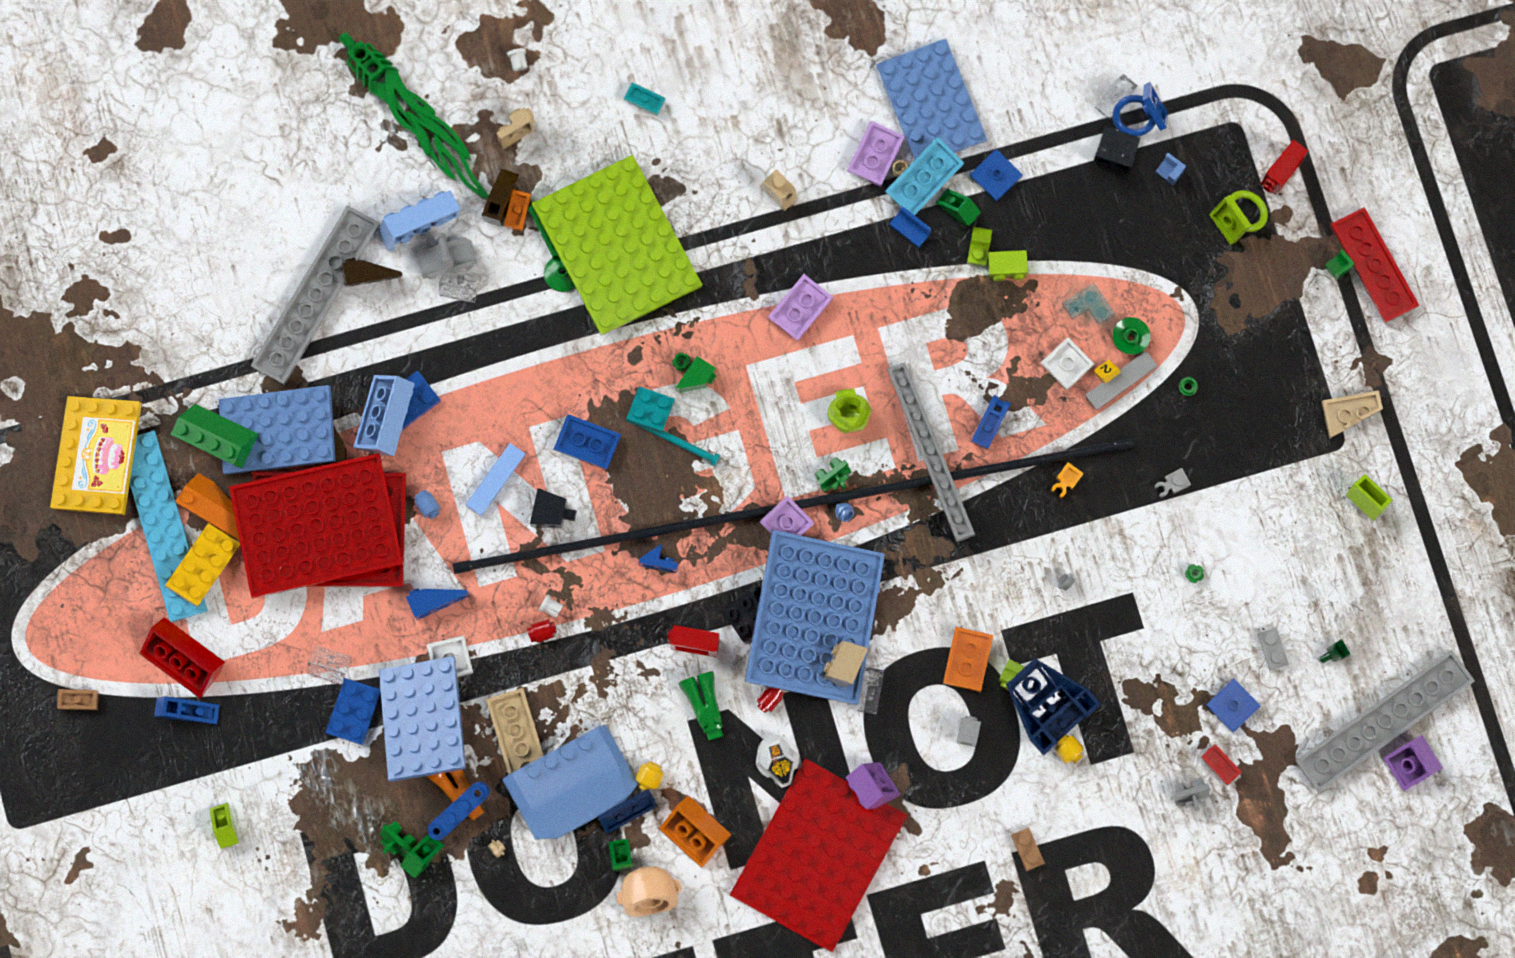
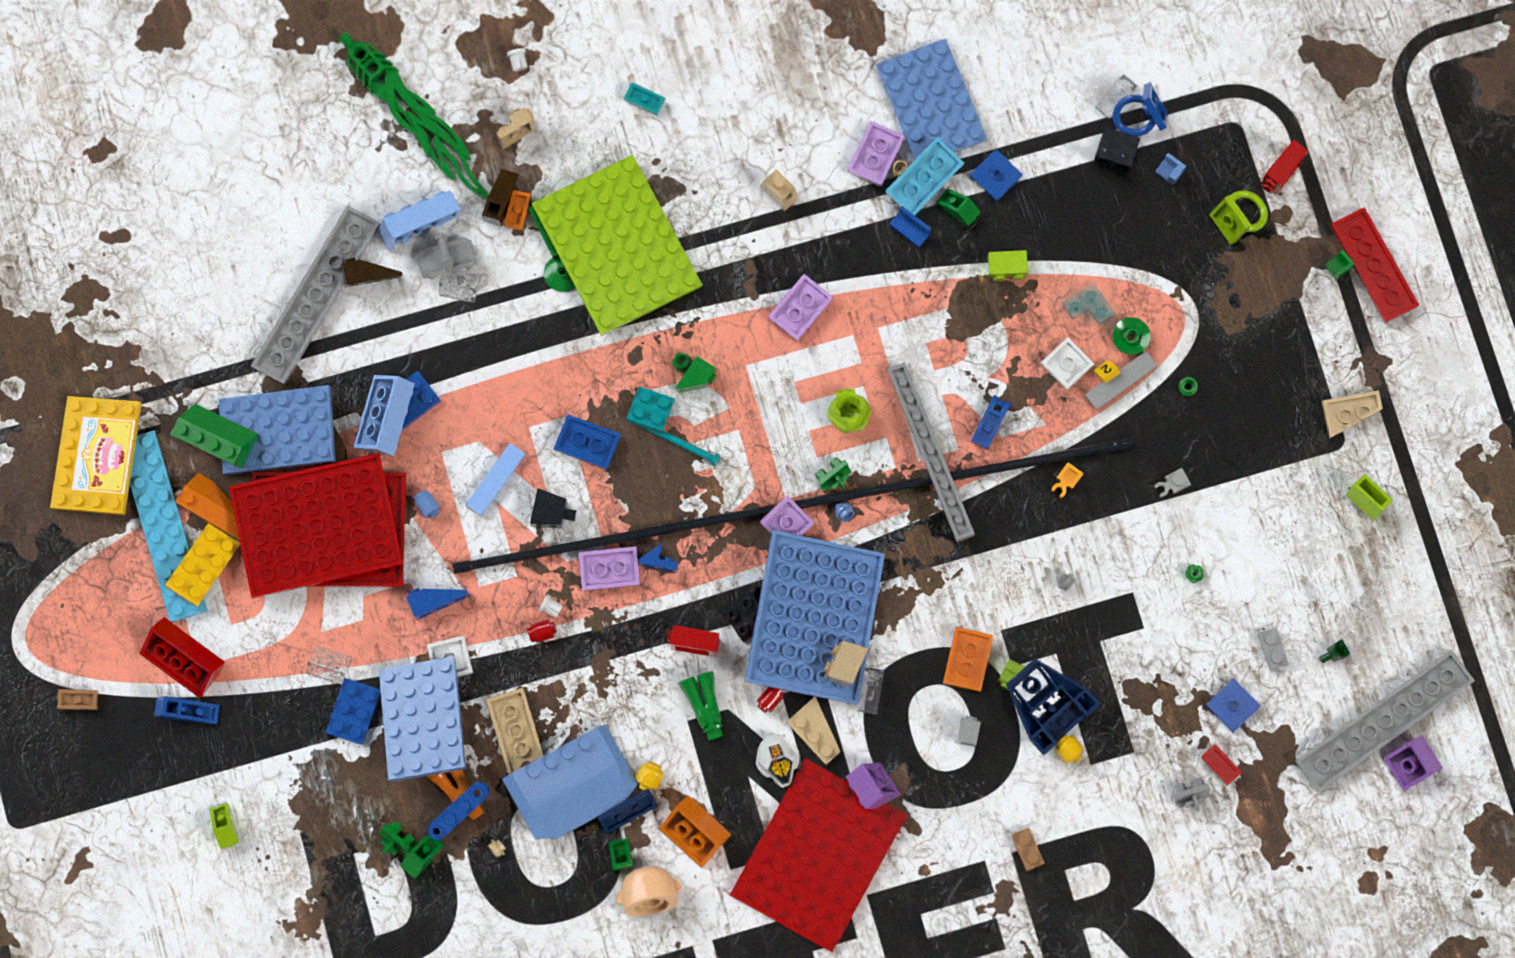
(609, 568): none -> lavender plate
(814, 730): none -> tan wing
(979, 246): lime slope -> none

